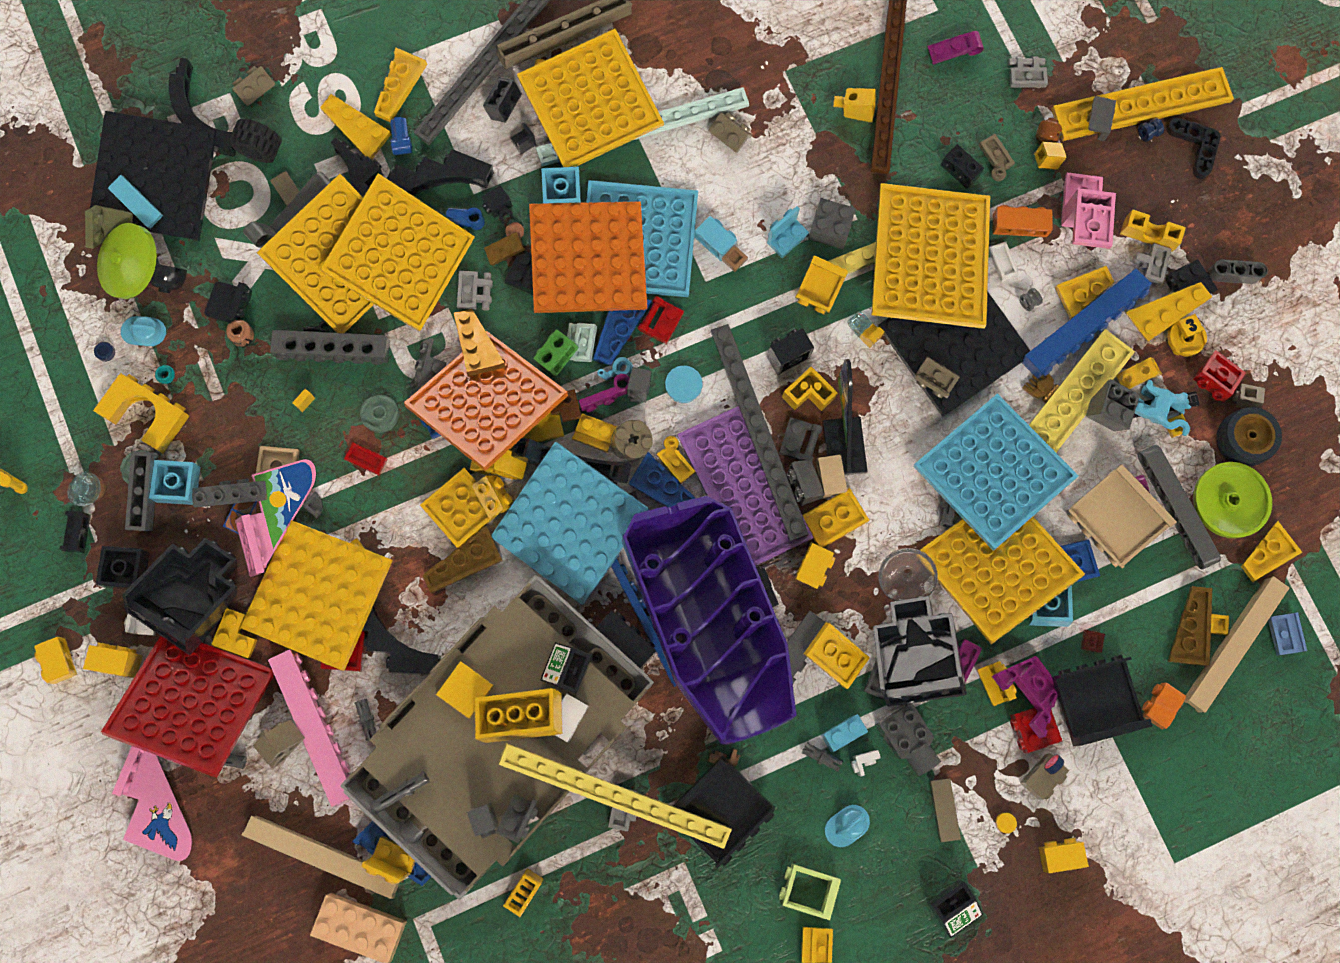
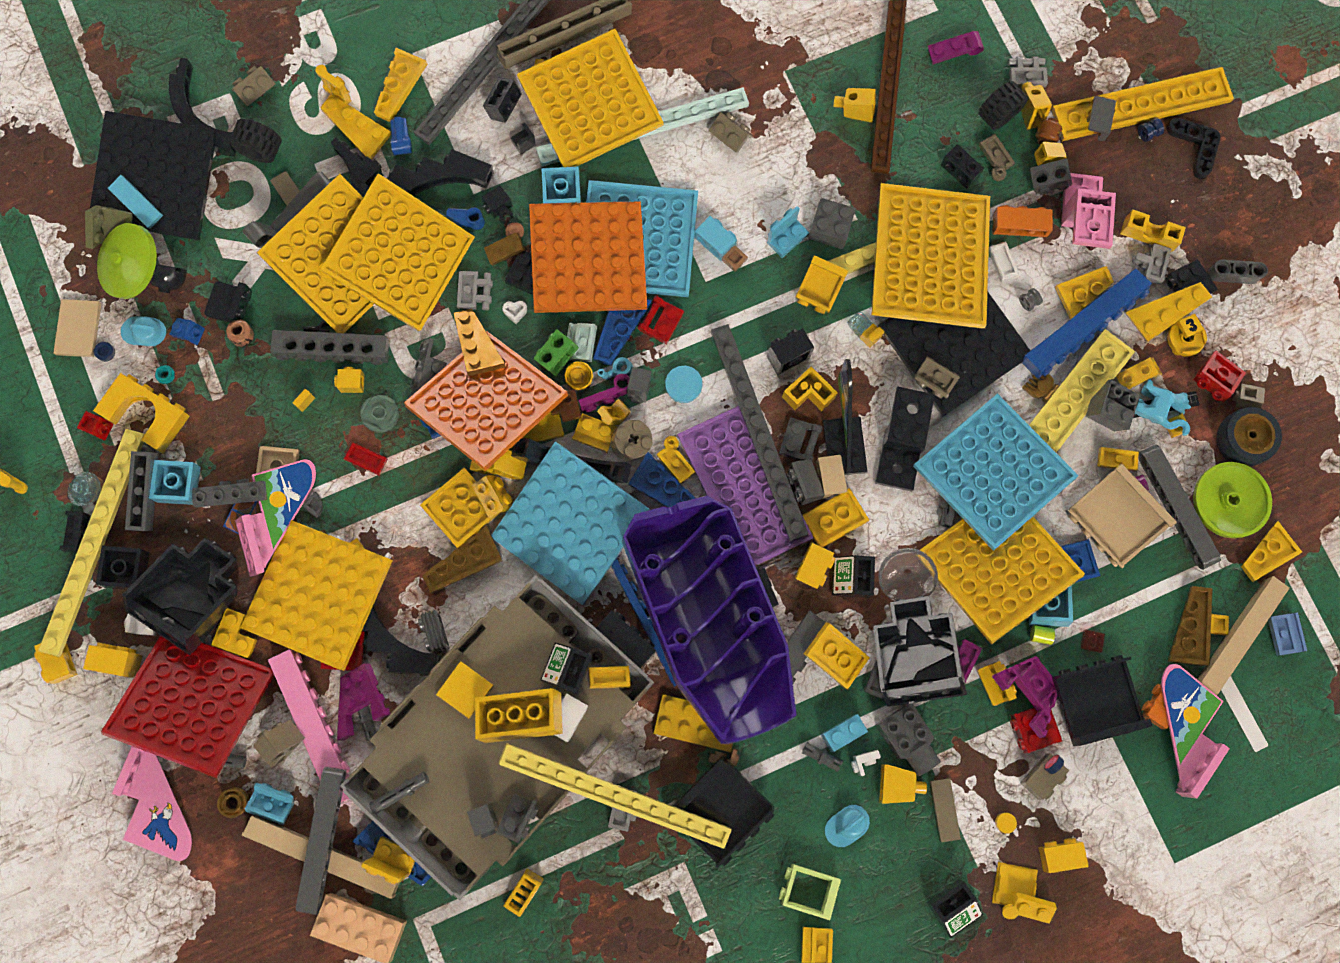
(77, 328): none -> tan tile
(90, 546): none -> light yellow plate
(95, 425): none -> red bracket
(187, 330): none -> blue bracket
(223, 802): none -> pearl gold wheel
(270, 803): none -> medium azure bracket
(320, 841): none -> dark grey beam
(333, 85): none -> yellow plate
(349, 380): none -> yellow brick
(357, 691): none -> magenta wing
(433, 627): none -> dark grey brick
(515, 311): none -> white tile
(578, 375): none -> yellow hair
(609, 677): none -> yellow tile
(614, 414): none -> yellow bracket
(681, 722): none -> yellow plate
(853, 576): none -> black slope
(899, 785): none -> yellow torso
(904, 438): none -> black bracket
(1003, 105): none -> black tyre
(1011, 880): none -> yellow piece
(1030, 907): none -> yellow hinge
(1037, 105): none -> yellow torso
(1042, 634): none -> neon yellow piece
(1050, 172): none -> dark grey brick
(1113, 458): none -> yellow plate
(1188, 713): none -> piece
(1243, 715): none -> white sticker

